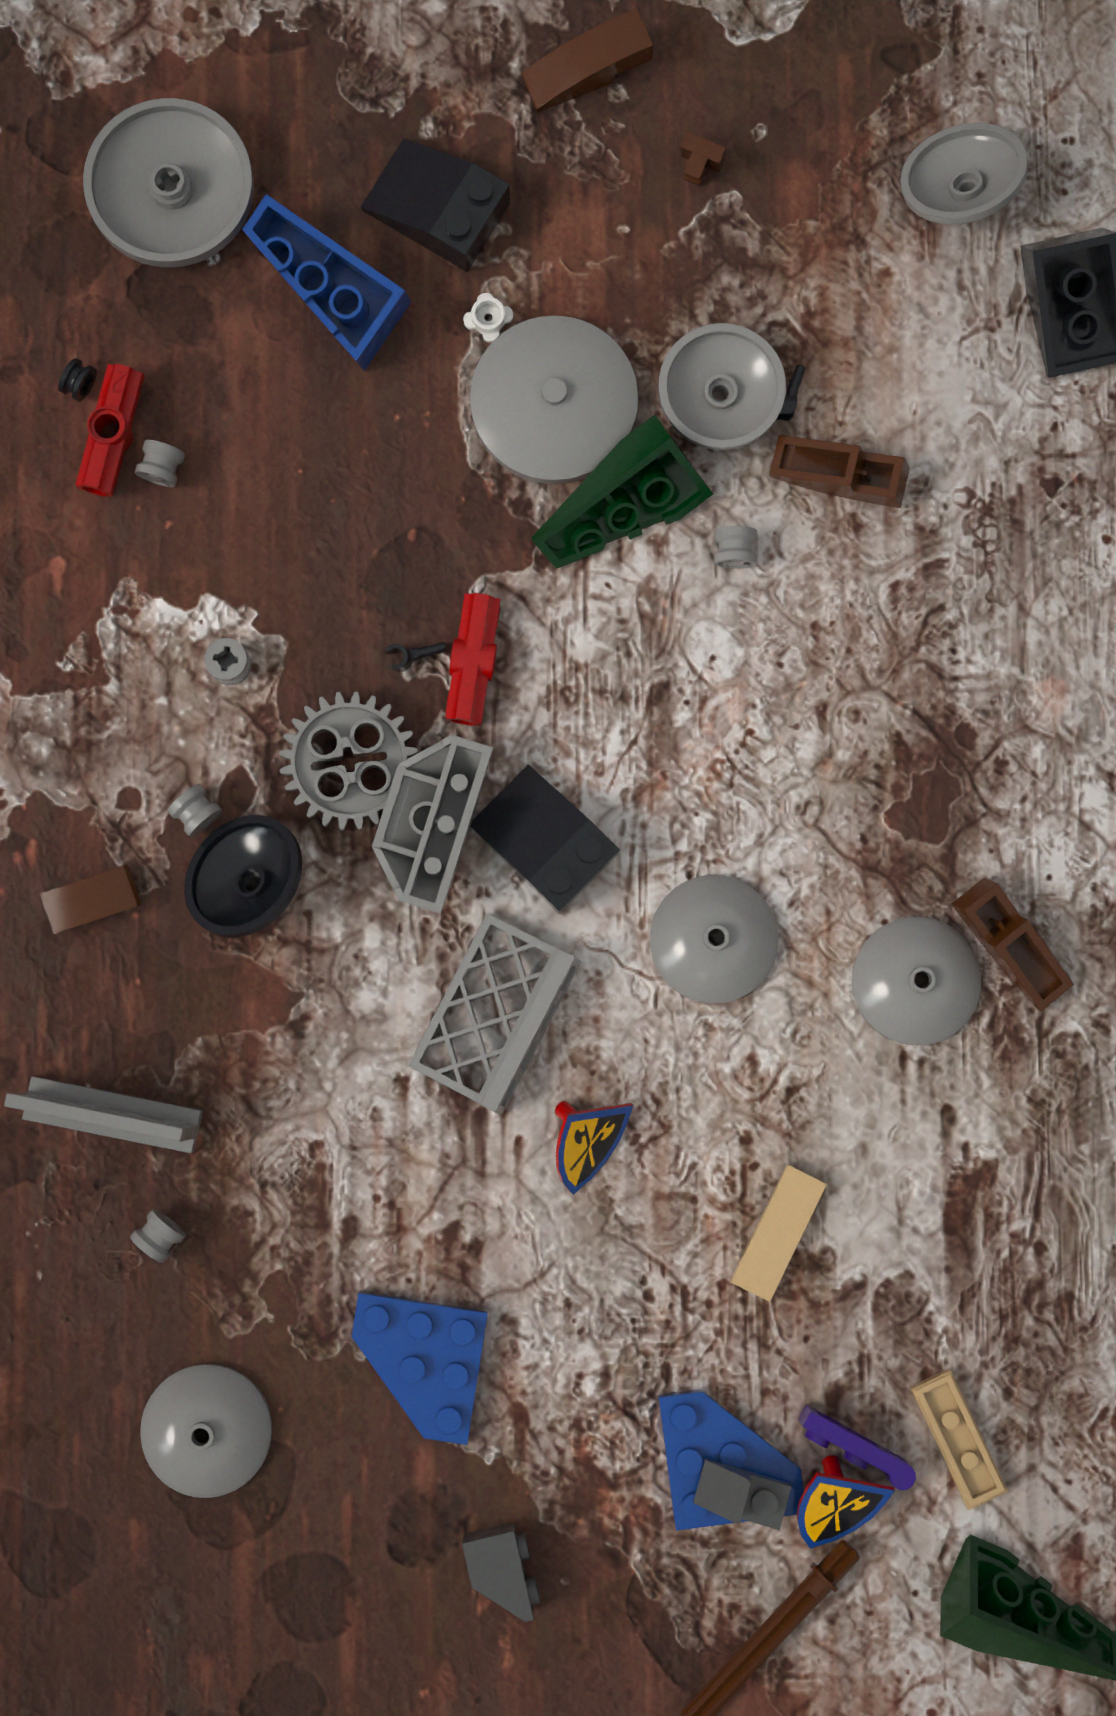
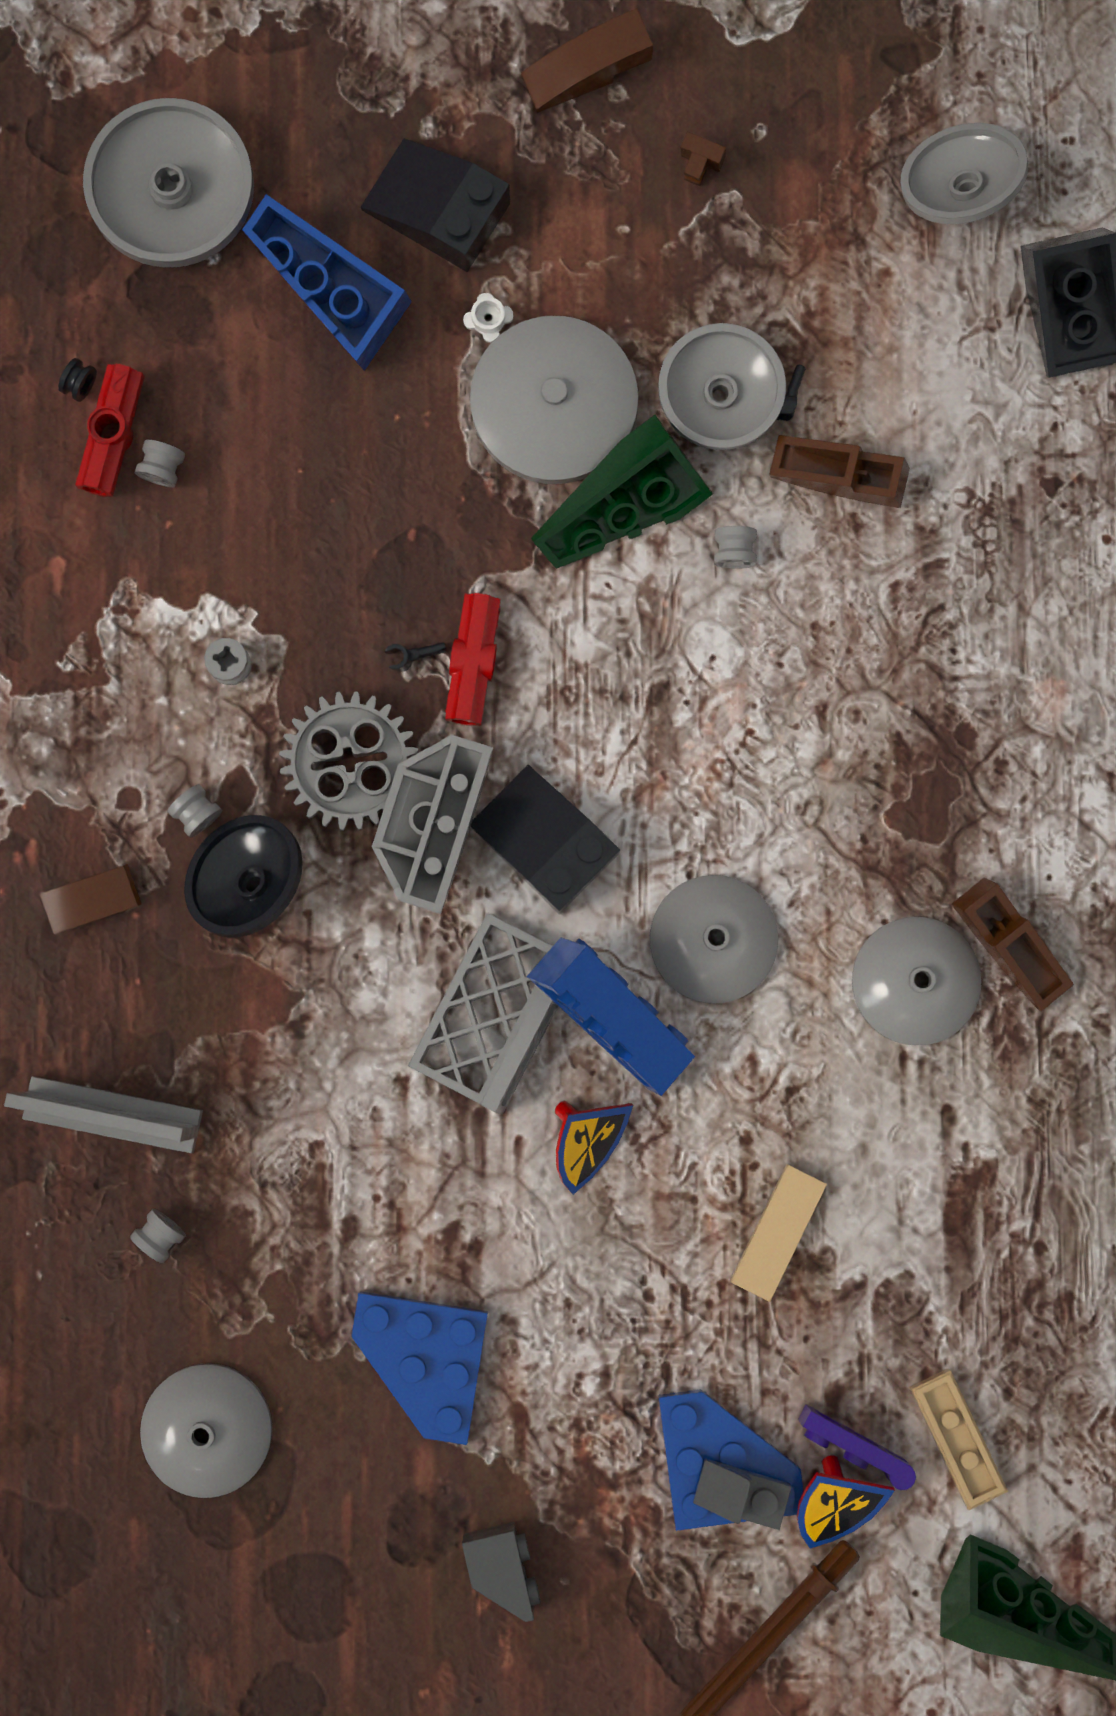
(612, 1014): none -> blue wedge

